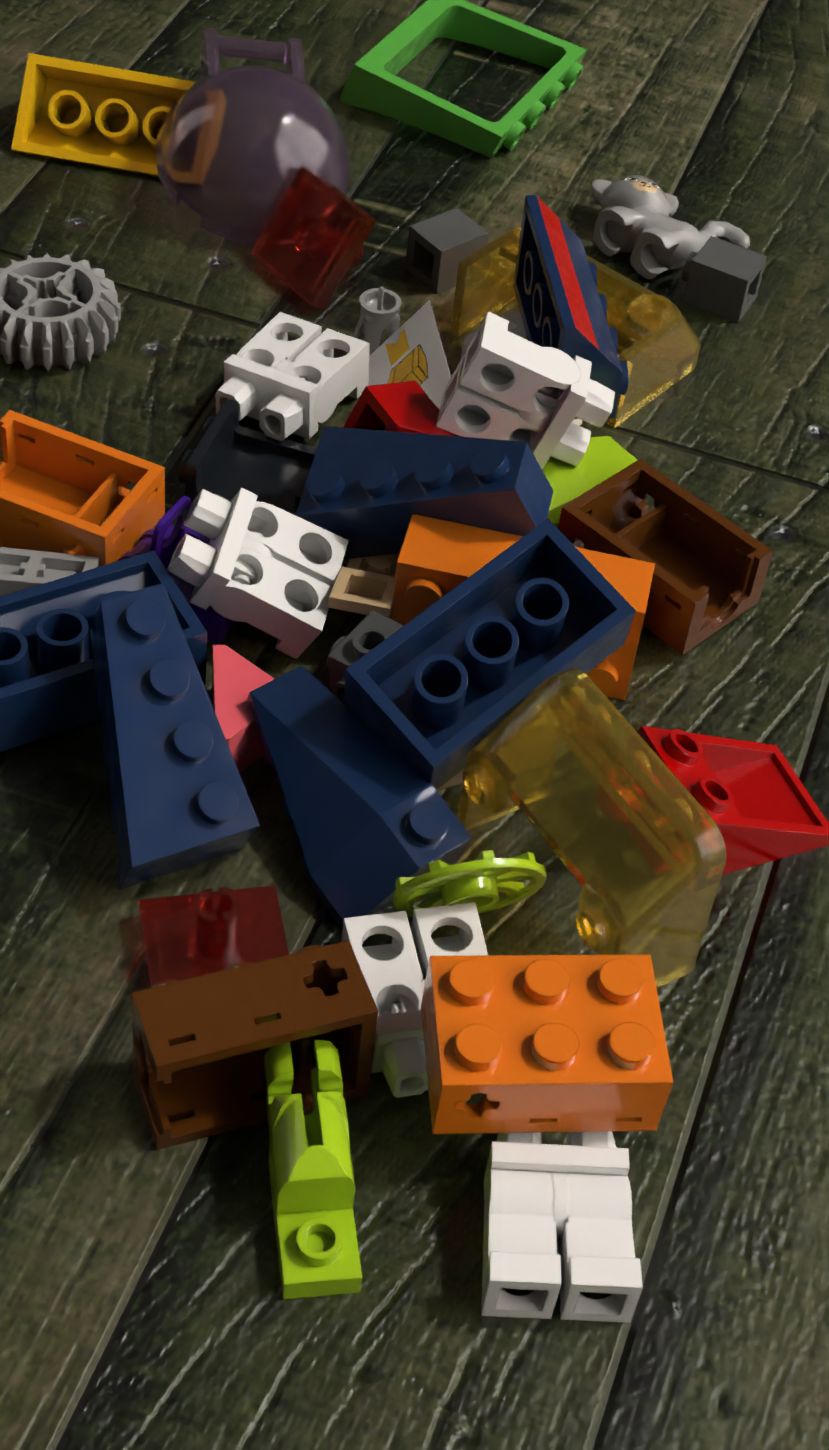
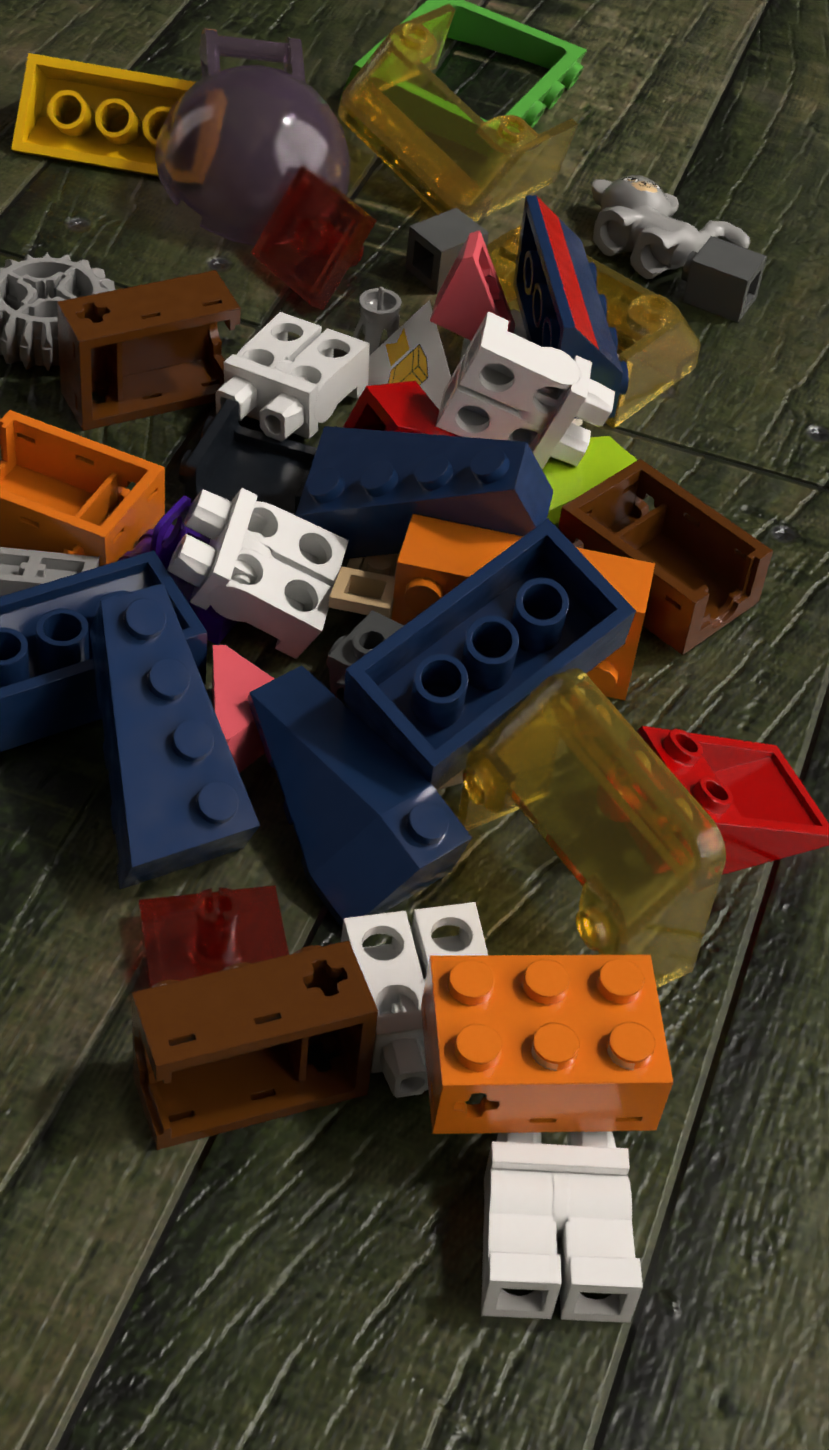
(144, 348): none -> reddish brown piece
(311, 1177): lime plate -> none
(435, 137): none -> clear yellow windscreen
(470, 291): none -> coral slope
(471, 882): lime wheel -> none

